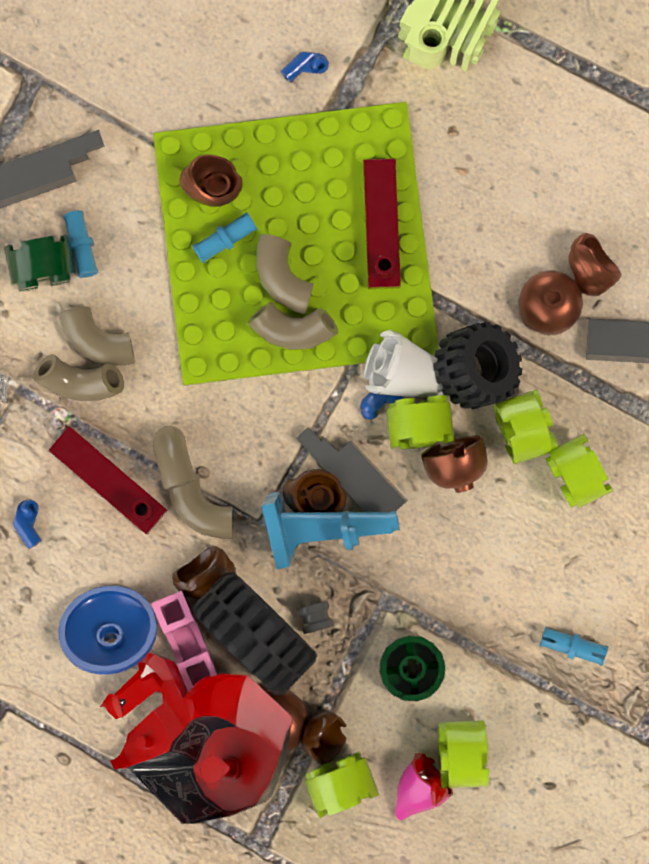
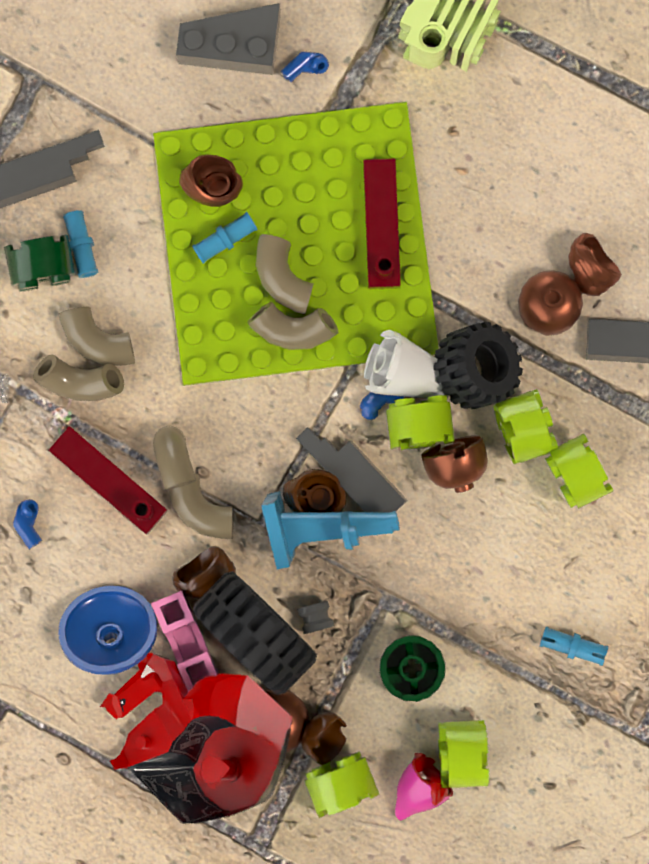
(232, 41): none -> dark grey wedge

